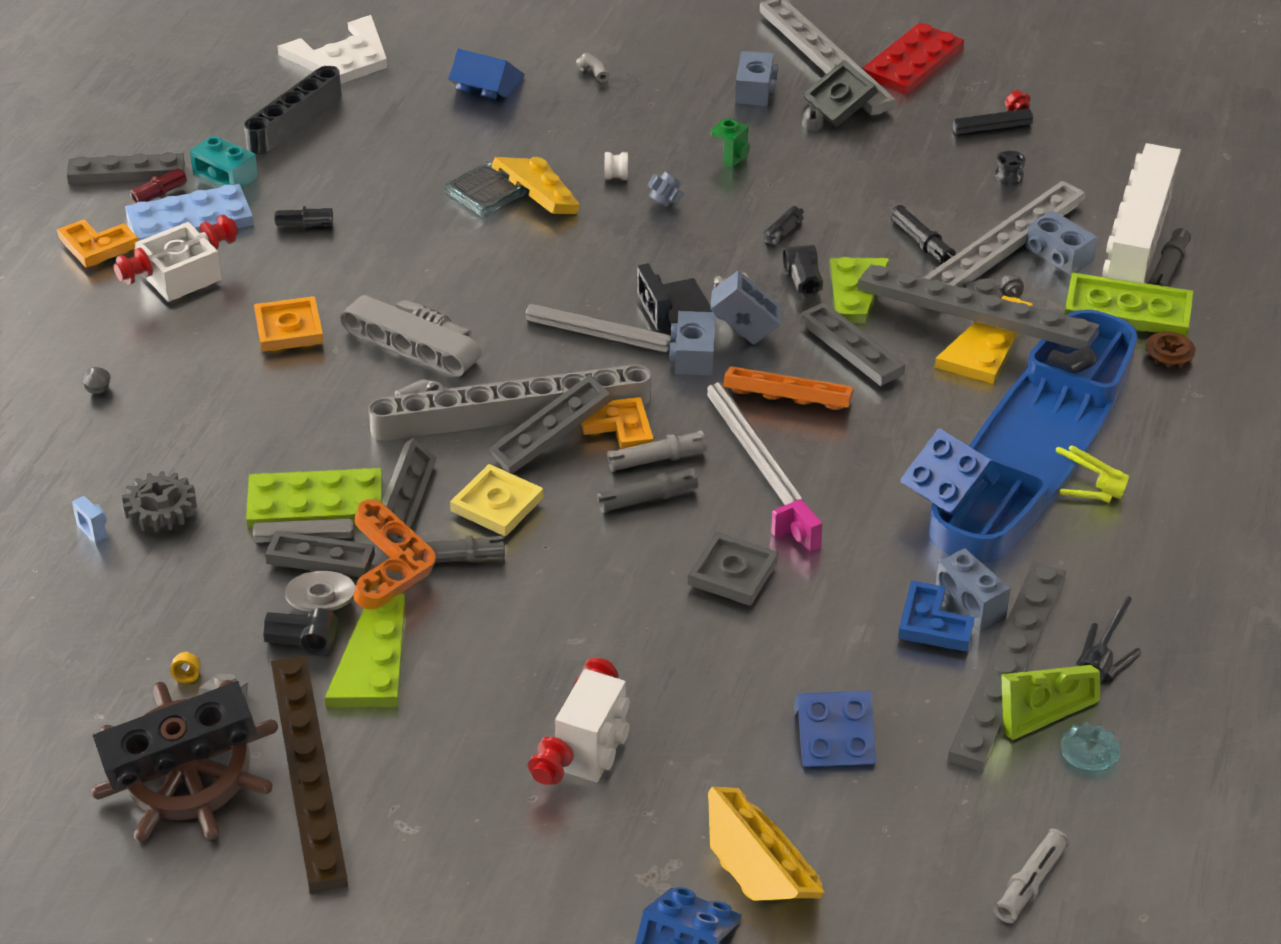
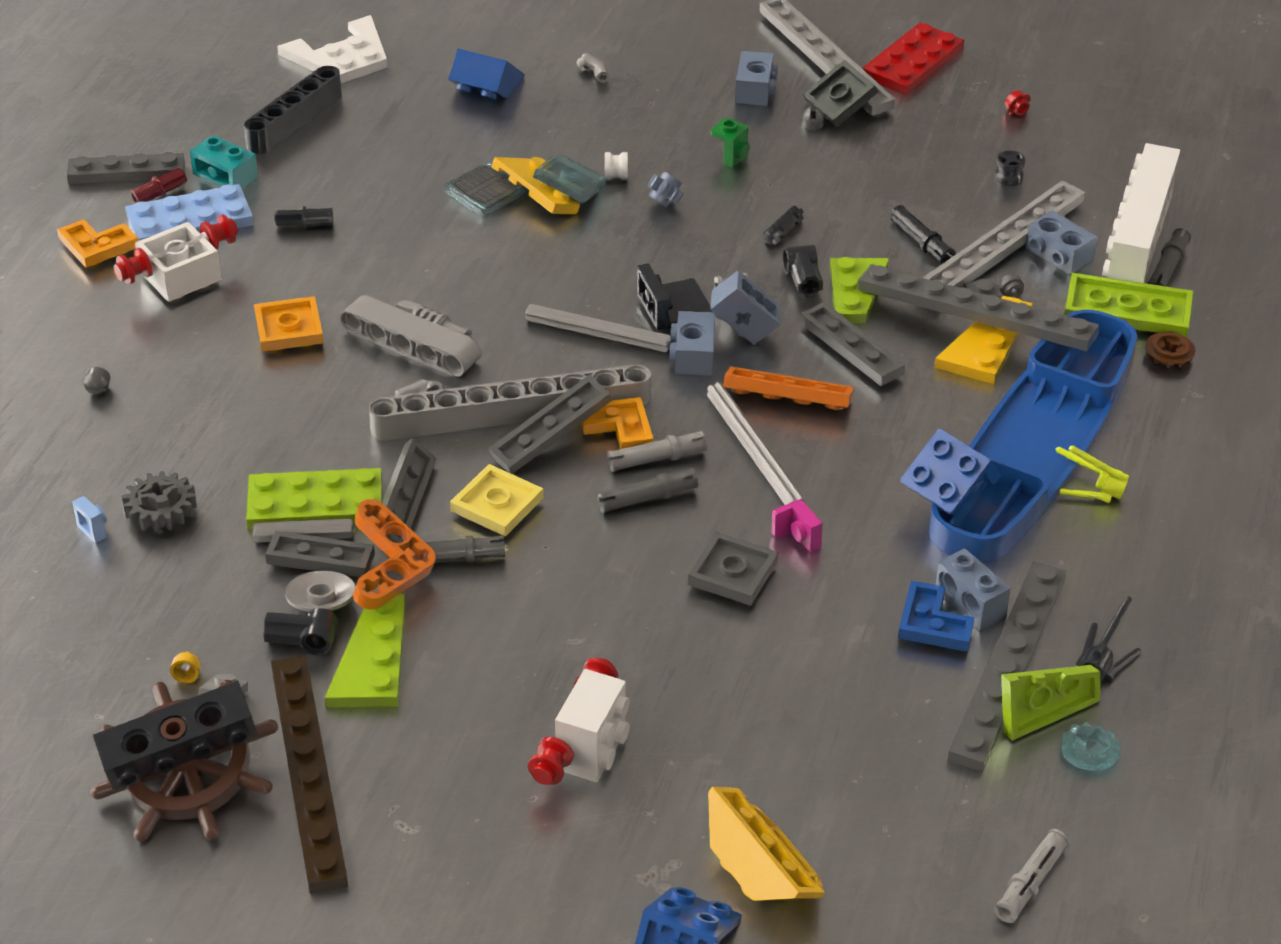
(570, 177): none -> clear light blue tile
(836, 728): blue bracket -> none
(992, 121): black axle -> none
(1073, 362): black arm -> none

